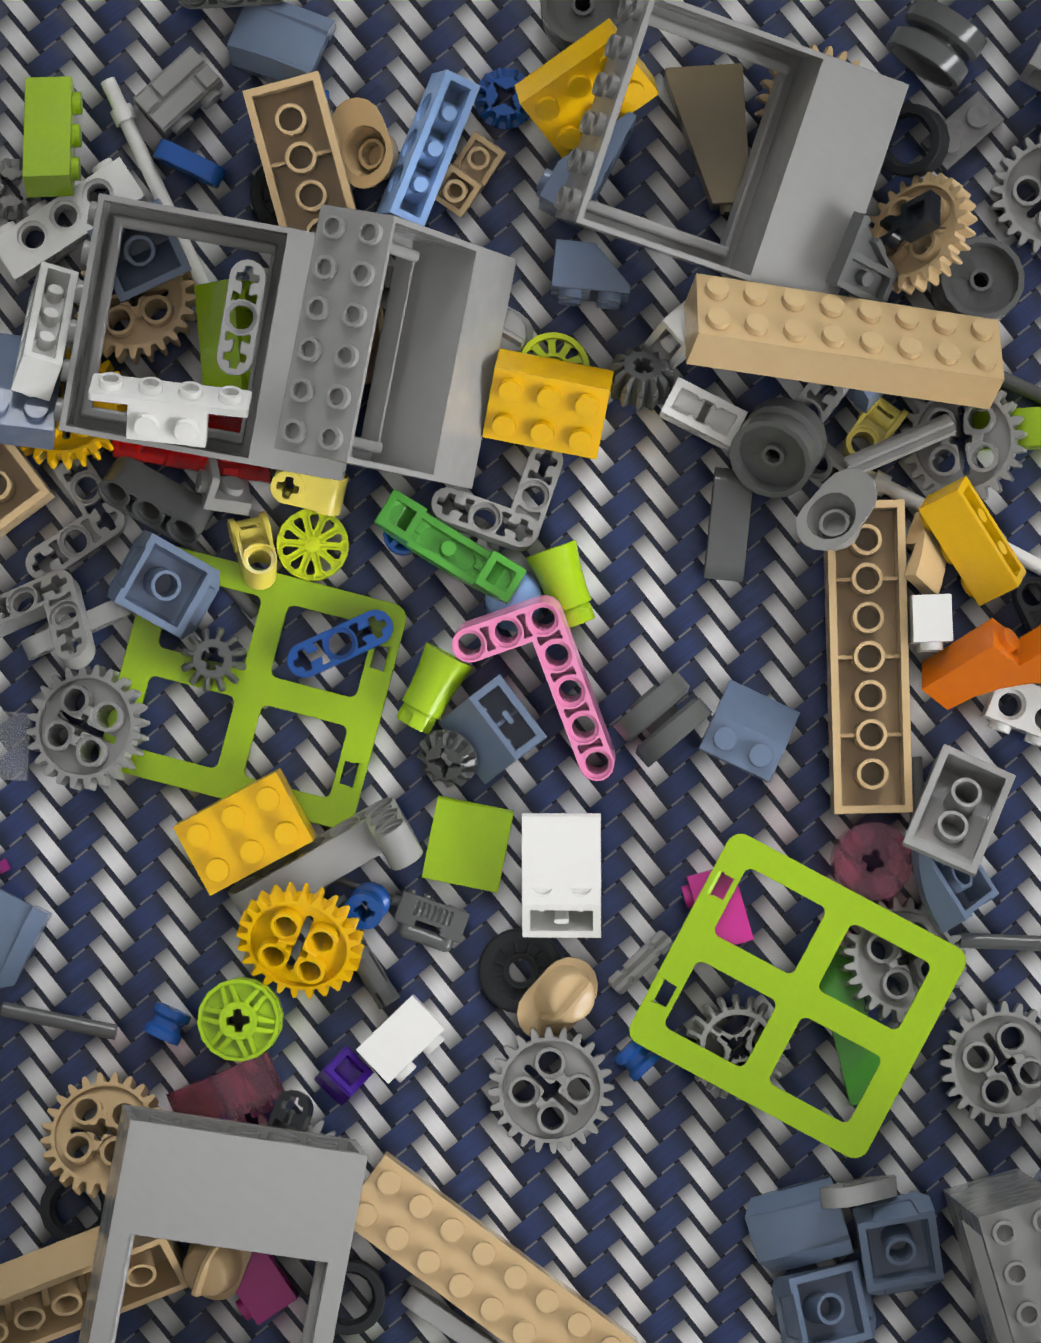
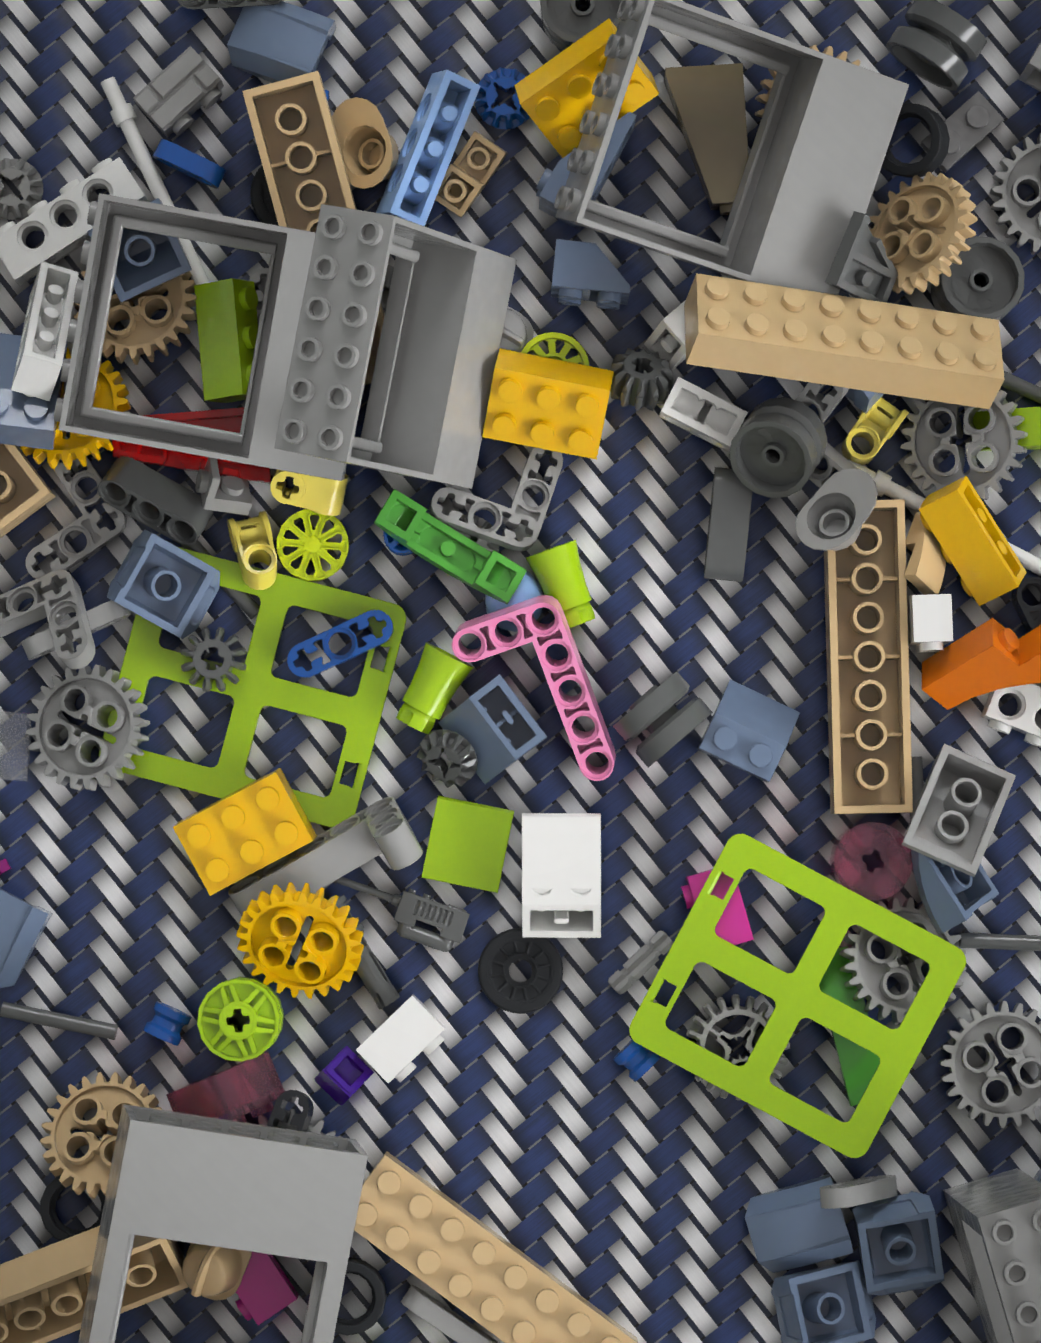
(51, 136): lime brick -> none
(168, 409): white bracket -> none
(255, 289): light grey beam -> none
(374, 898): blue wheel -> none
(558, 997): tan piece -> none
(575, 1063): light grey gear -> none
(901, 444): light grey axle -> none
(917, 219): black plate -> none

